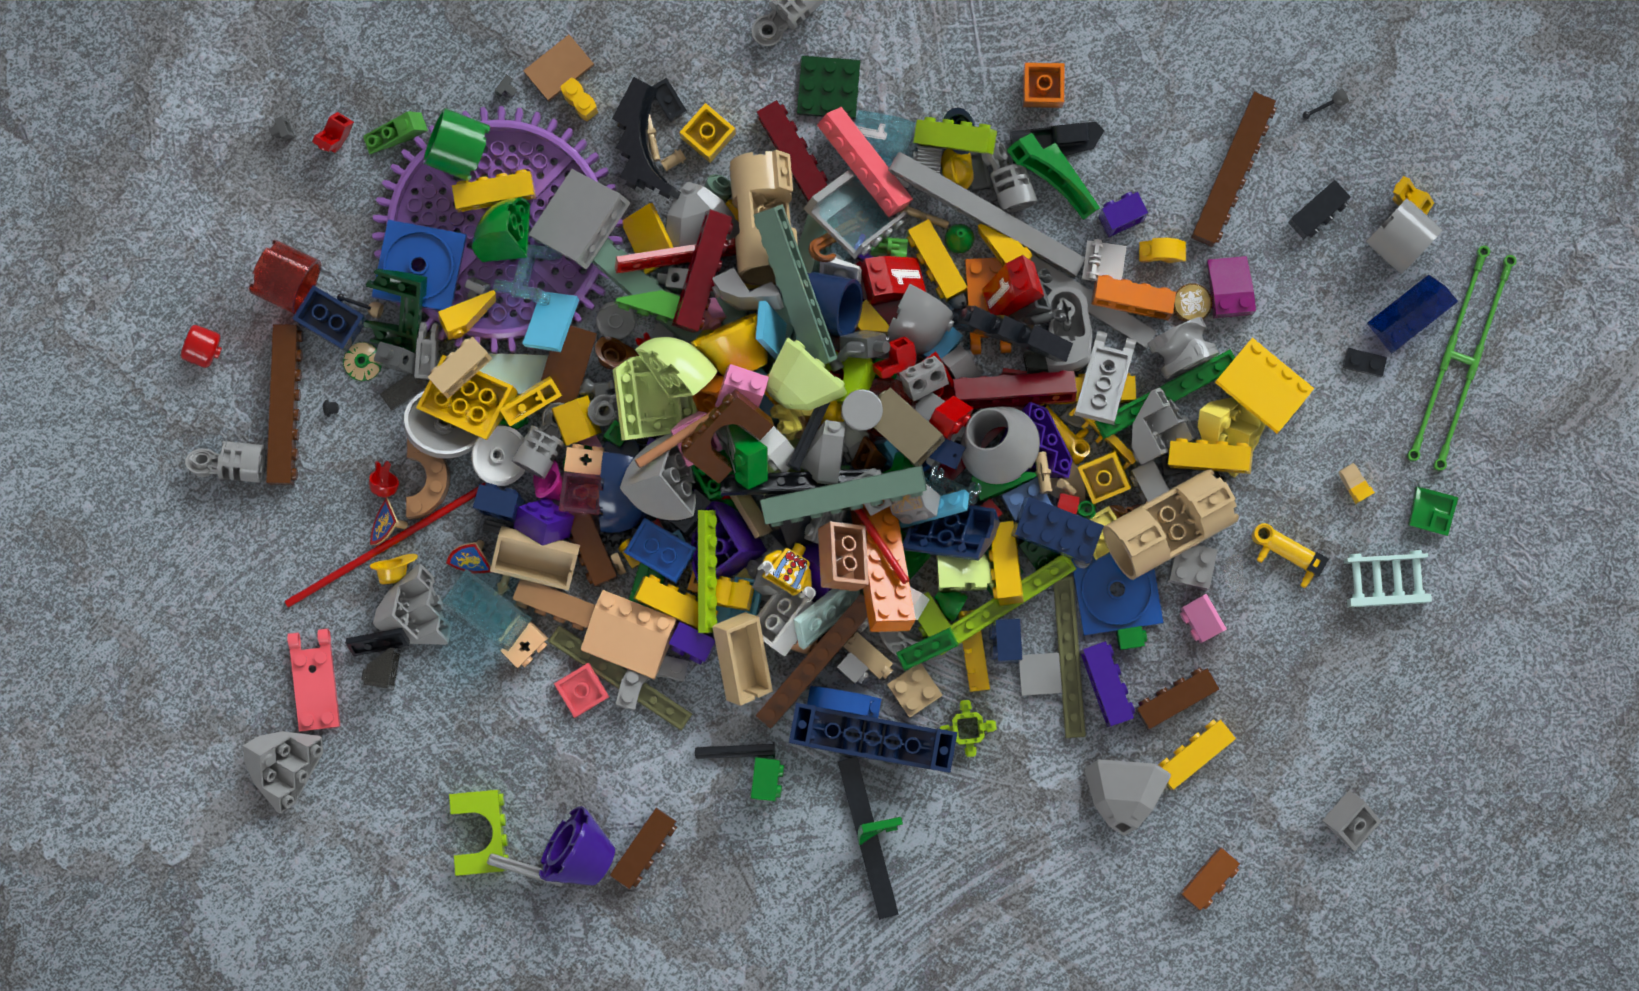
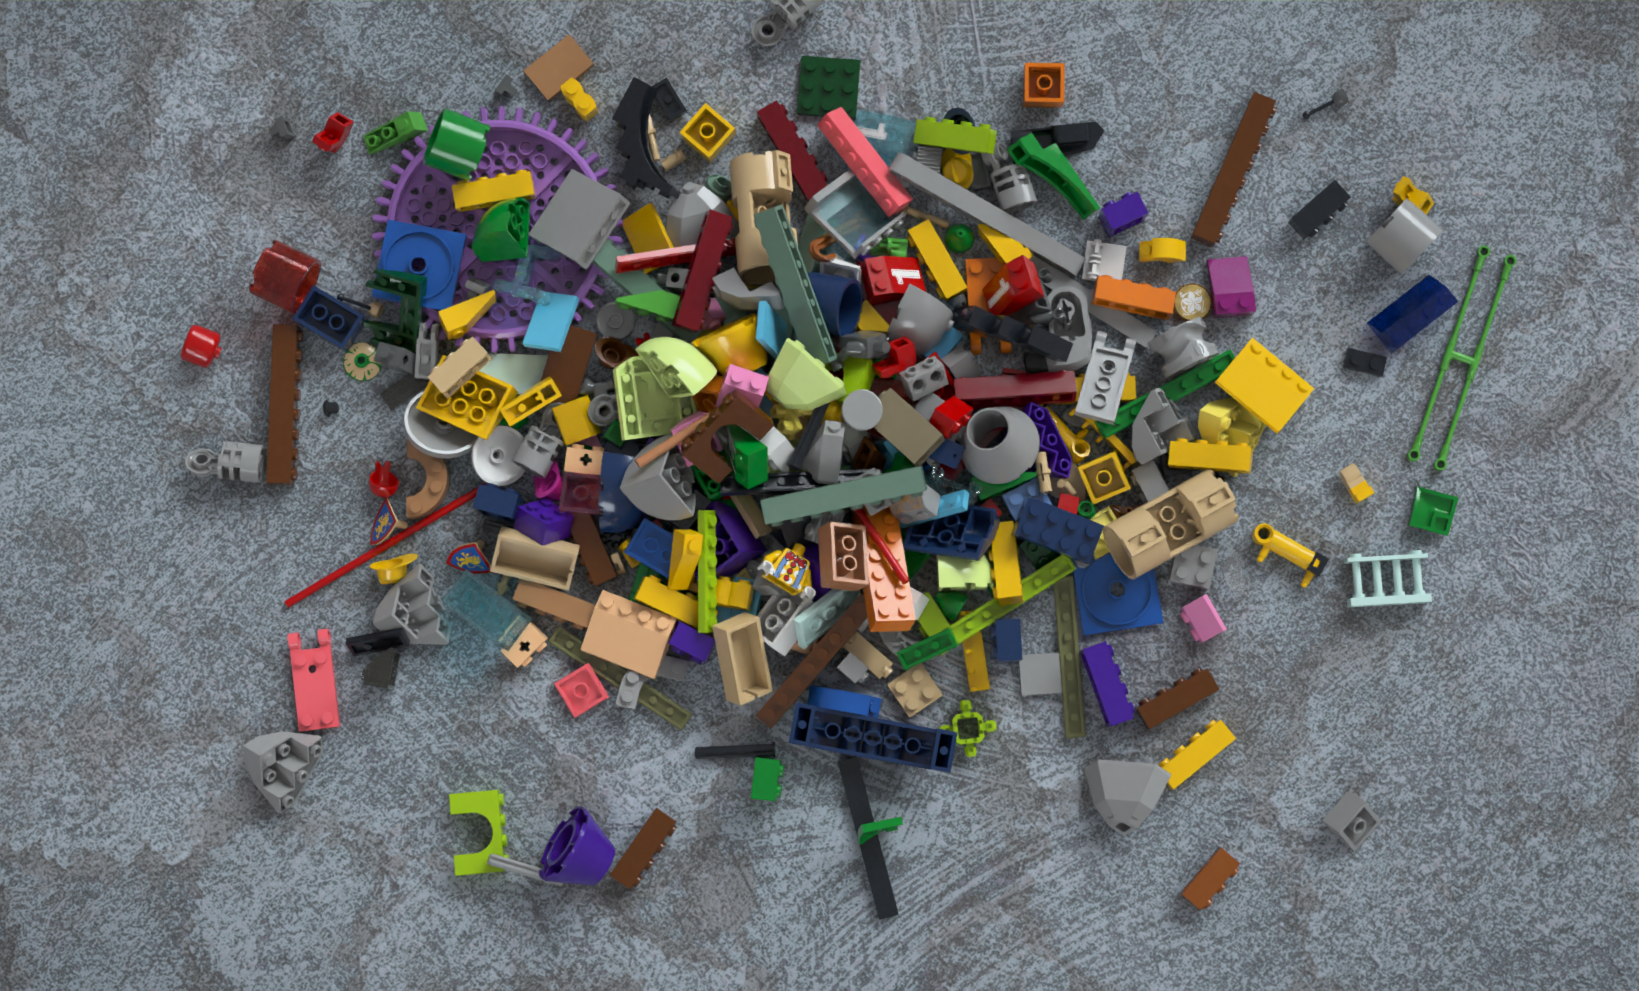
(684, 558): none -> yellow slope
(1131, 638): green brick -> none

